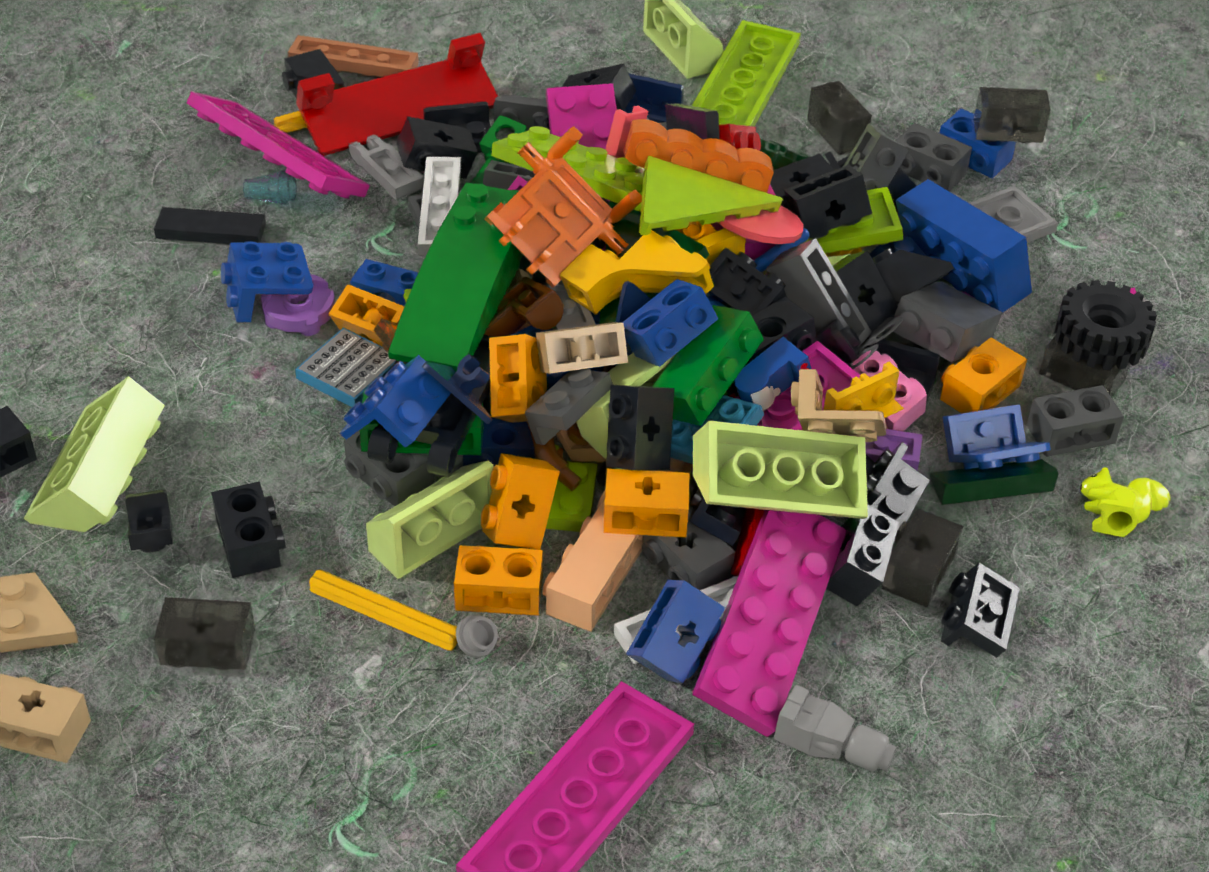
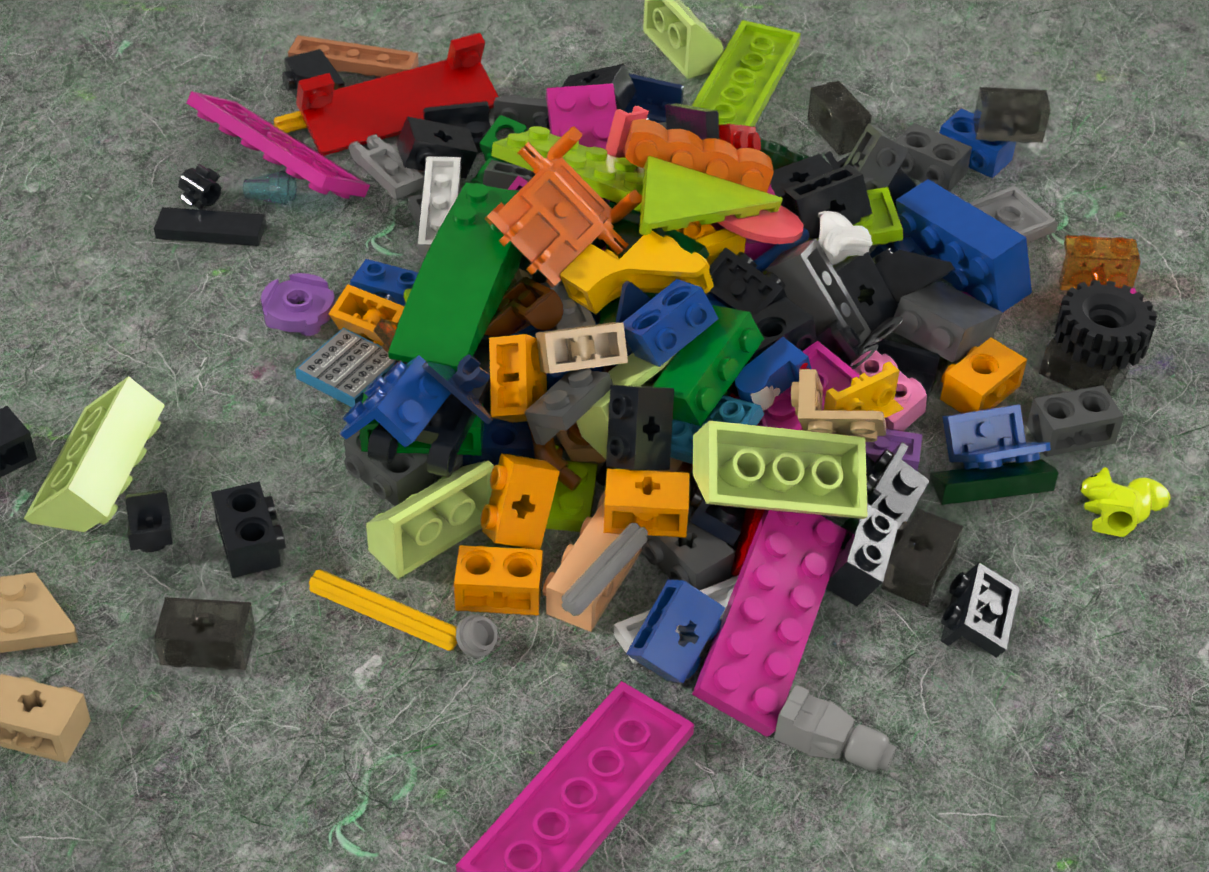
(200, 187): none -> black gear
(263, 269): blue bracket -> none
(604, 569): none -> light grey axle
(841, 238): none -> white hair
(1099, 259): none -> clear orange bracket

